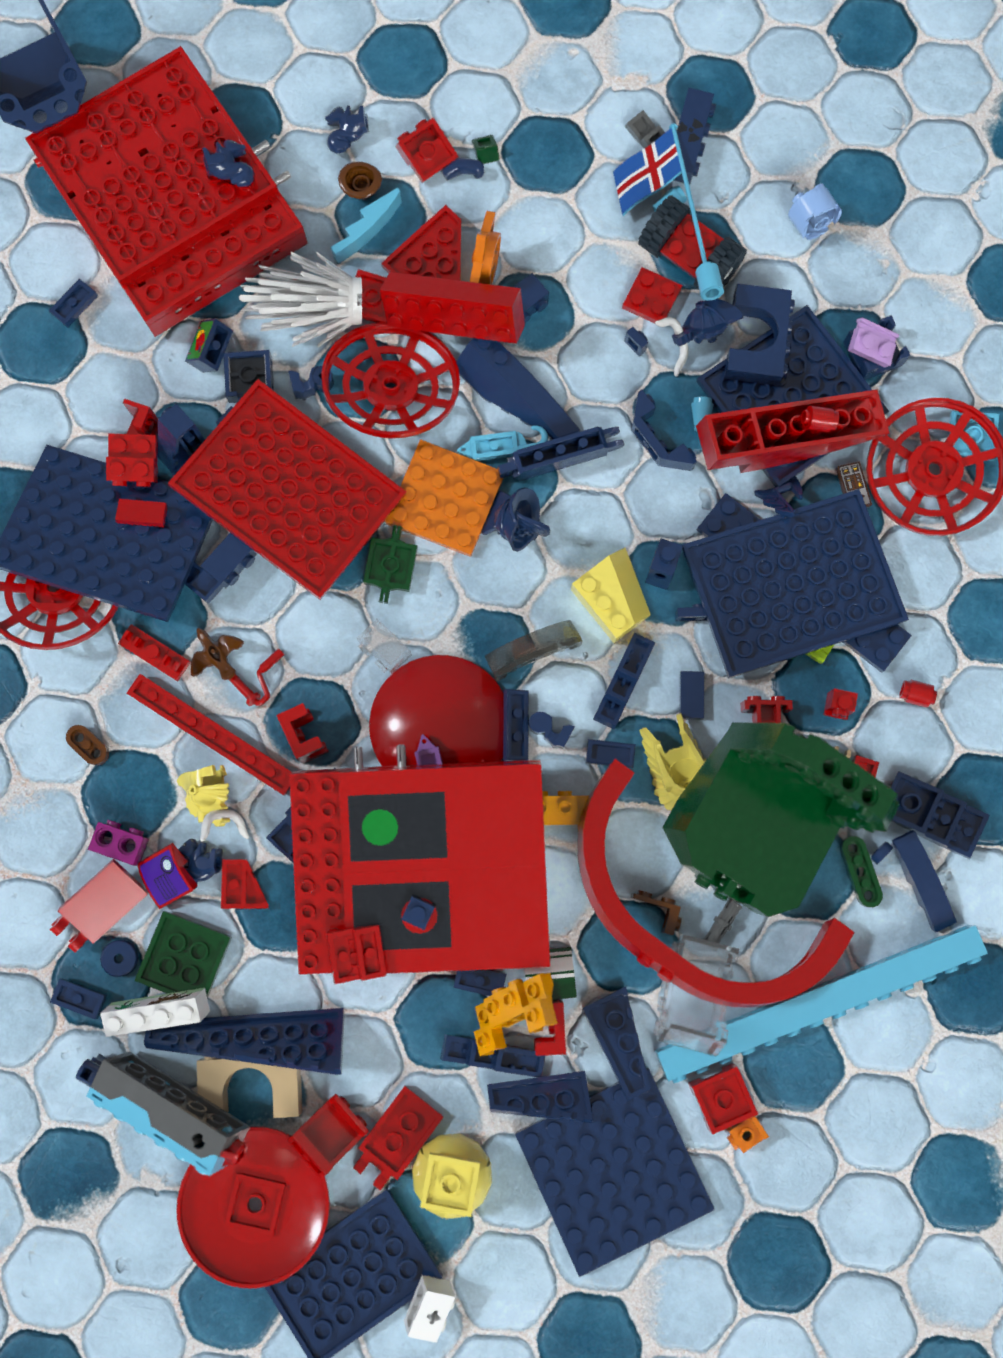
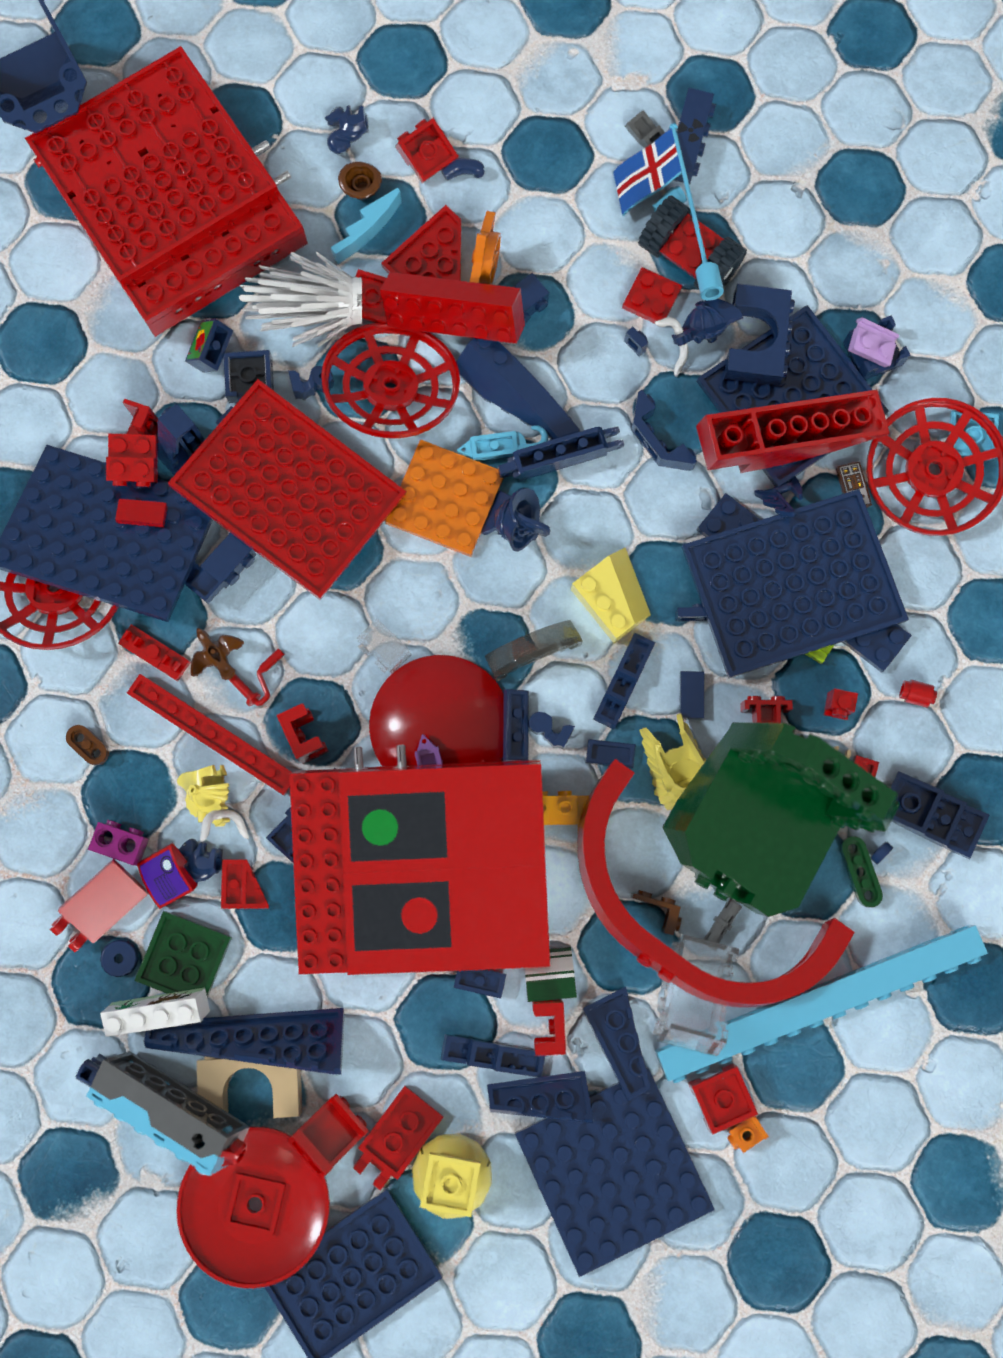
(73, 303): dark blue plate -> none
(78, 998): dark blue plate -> none
(223, 163): dark blue animal -> none
(356, 954): red slope -> none
(390, 564): dark green plate -> none
(418, 912): dark blue plate -> none
(429, 1309): white brick -> none
(486, 149): dark green slope -> none
(512, 1004): light orange bracket -> none
(664, 563): dark blue torso -> none
(700, 407): medium azure cone -> none
(814, 212): light blue brick -> none
(819, 419): red brick -> none
(924, 881): dark blue slope -> none

